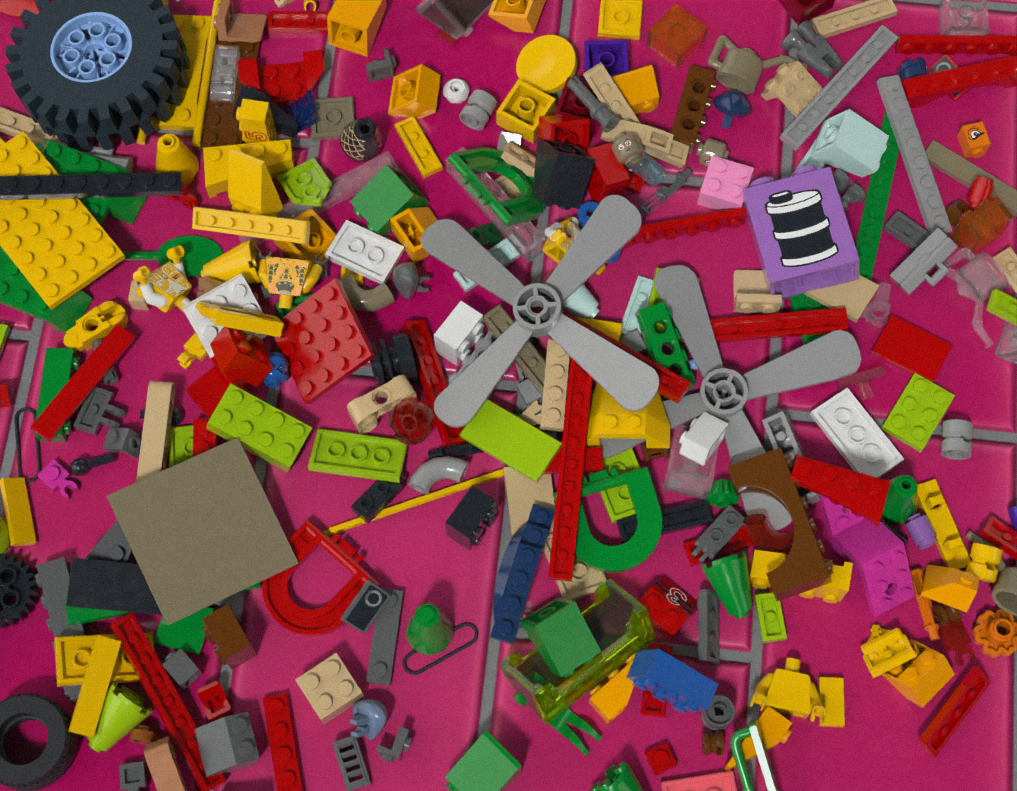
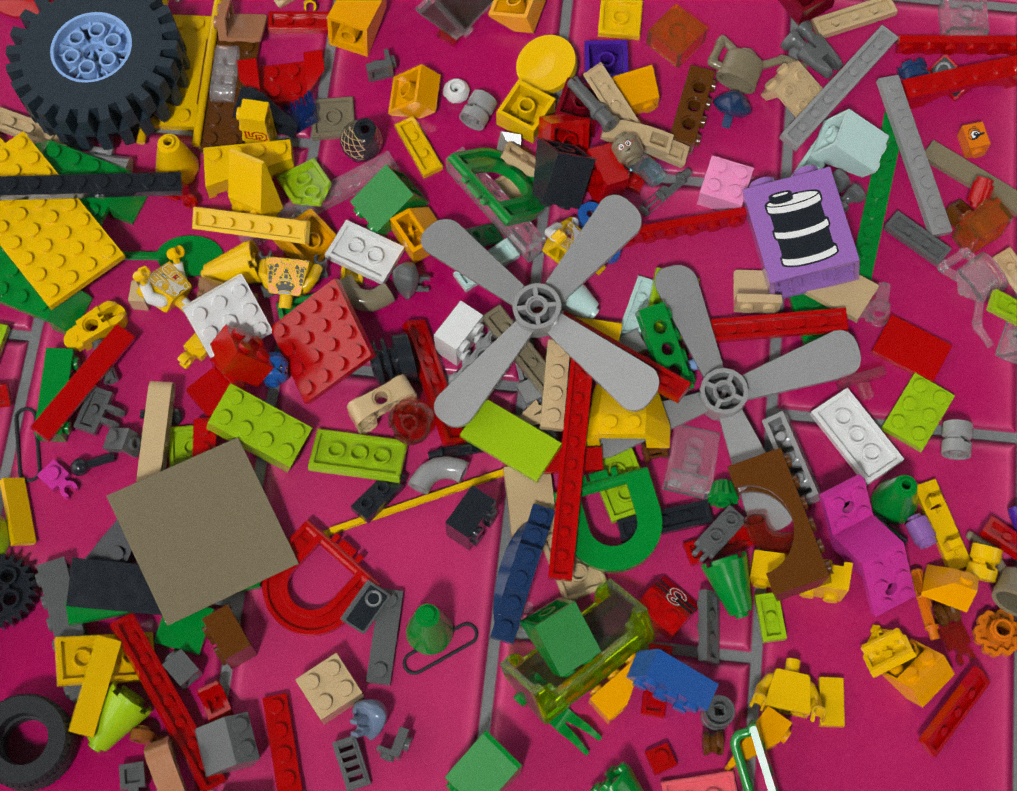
(241, 319): yellow hinge -> none
(702, 438): white brick -> none
(711, 148): dark tan head -> none
(851, 489): red wing -> none
(930, 253): light grey piece -> none

